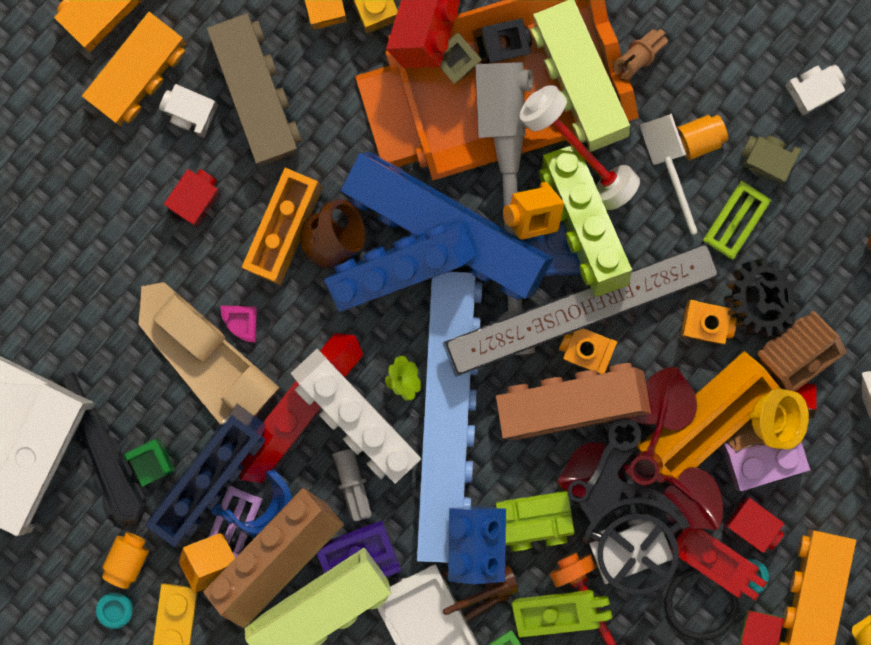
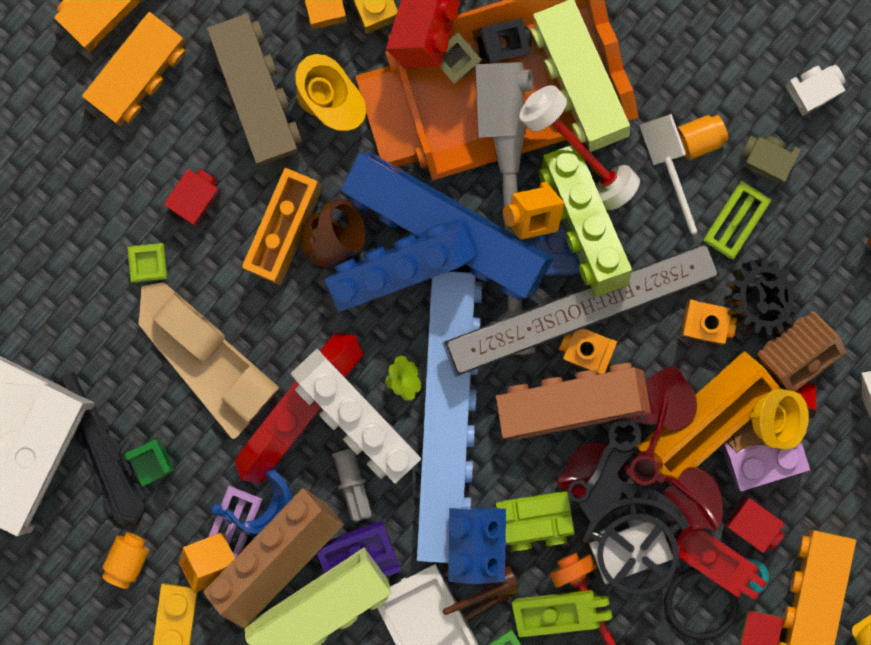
(114, 610): teal tile -> none
(147, 263): none -> lime tile
(188, 109): white brick -> none
(206, 474): dark blue brick -> none
(241, 321): dark pink tile -> none
(329, 93): none -> yellow piece
(640, 53): medium nougat axle -> none

